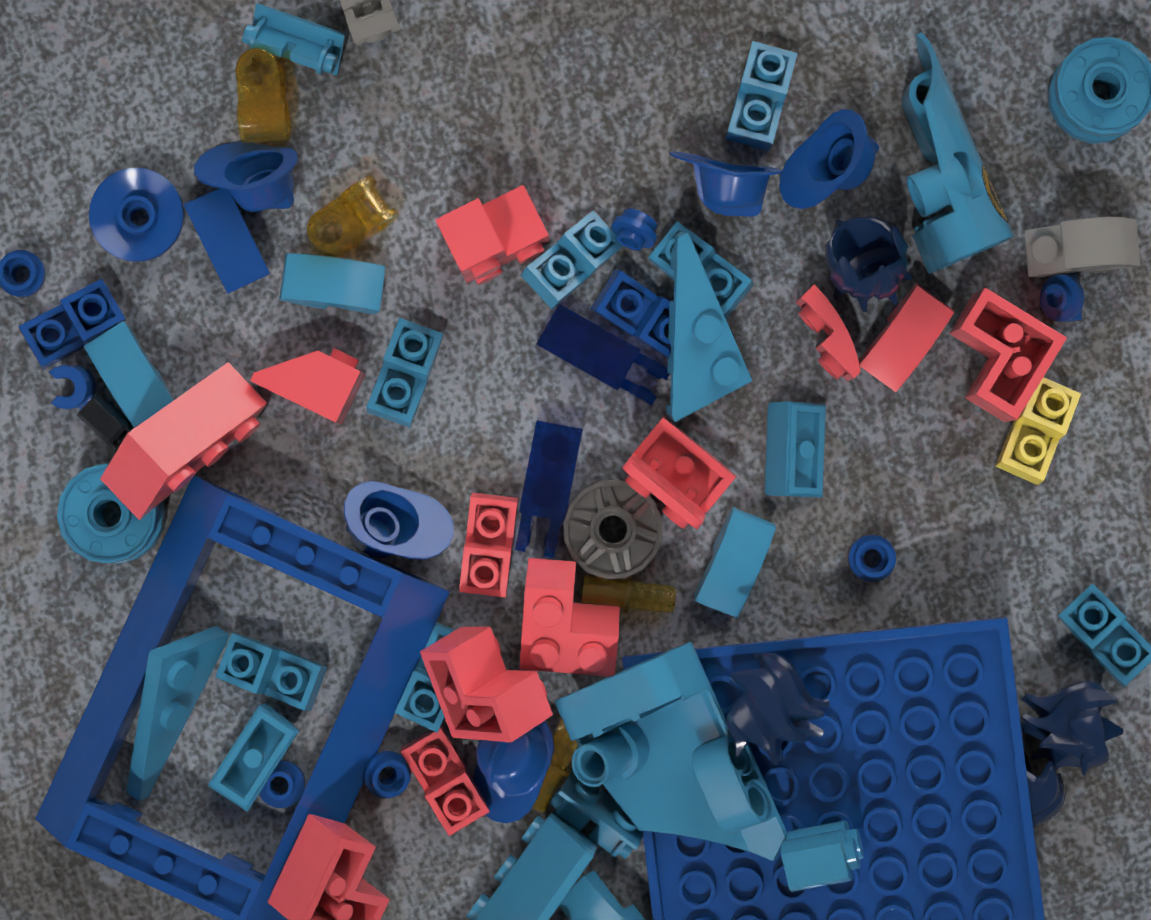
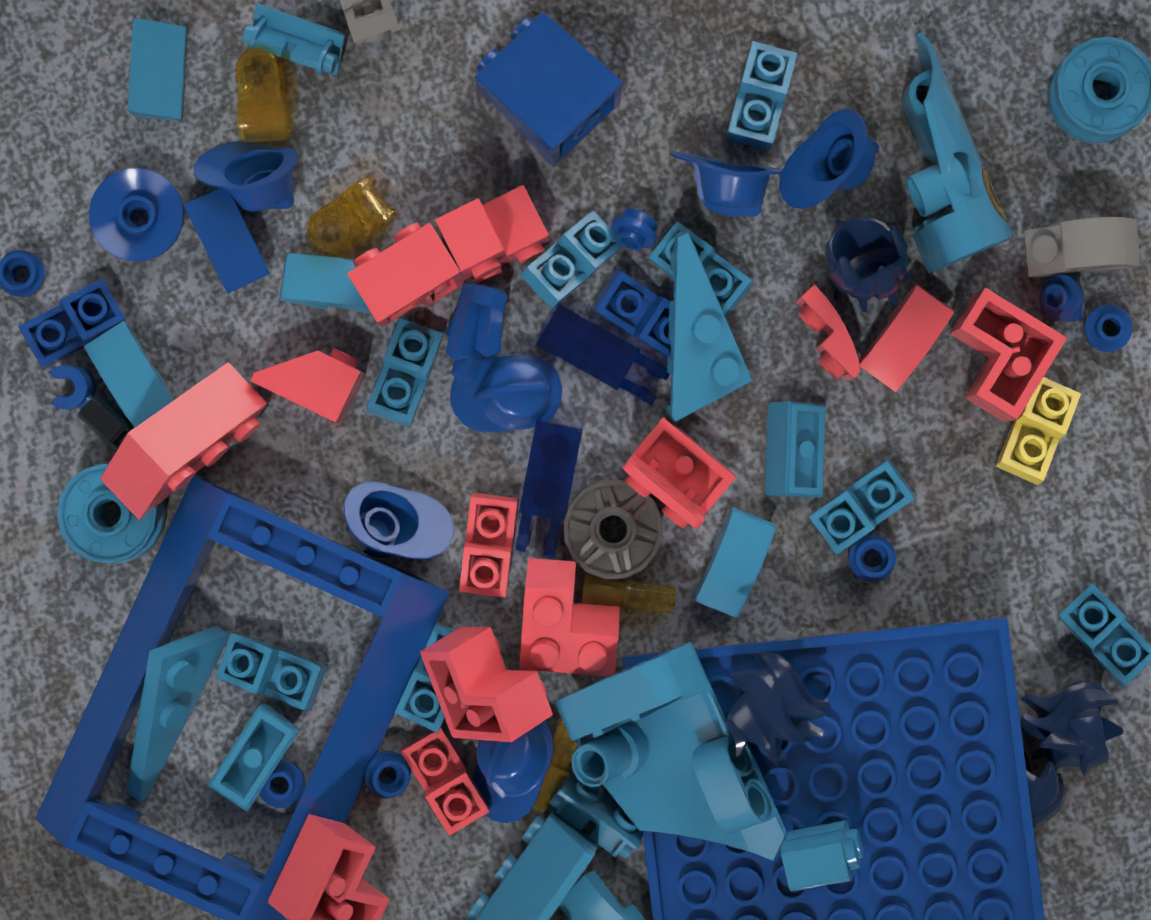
(157, 70): none -> dark azure slope
(405, 274): none -> coral brick
(475, 329): none -> blue rock
(507, 394): none -> blue piece
(548, 87): none -> blue slope
(862, 506): none -> dark azure slope
(1095, 335): none -> blue plate

